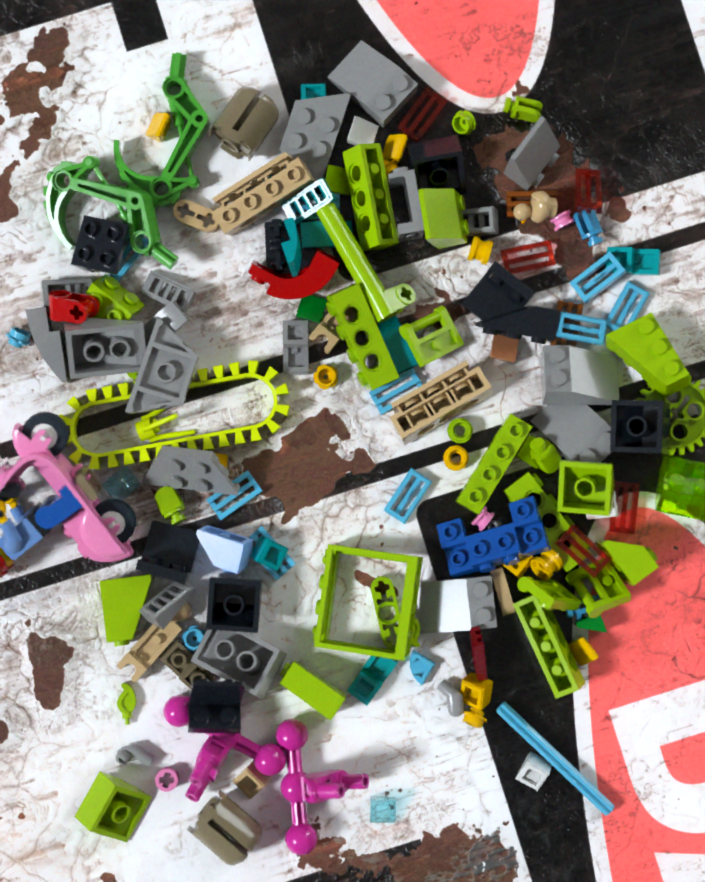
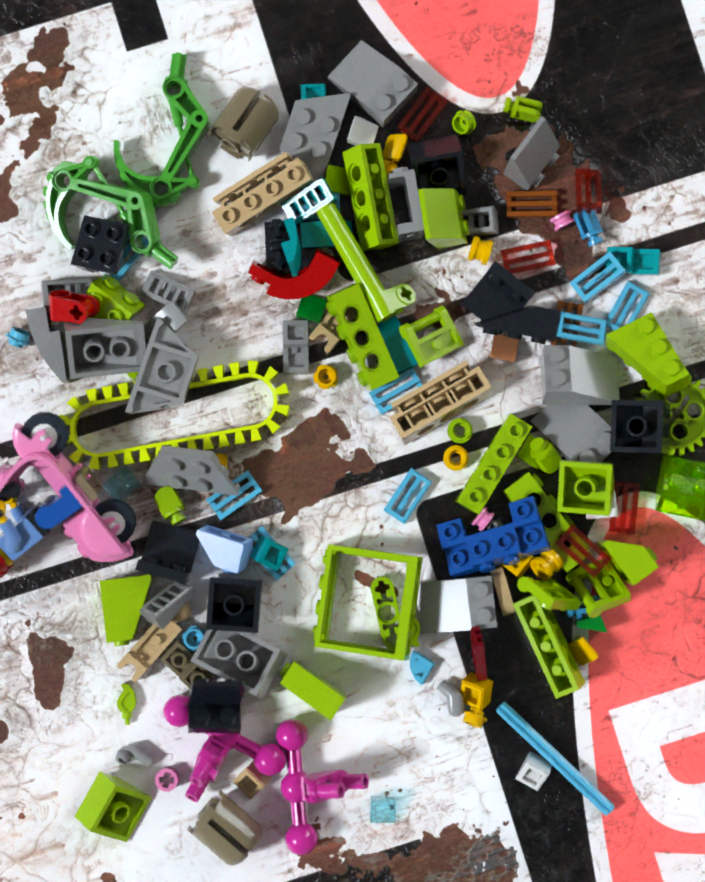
(149, 427): neon yellow plant -> none
(159, 126): yellow slope -> none
(194, 222): tan beam -> none
(371, 678): teal slope -> none
(539, 210): tan animal -> none

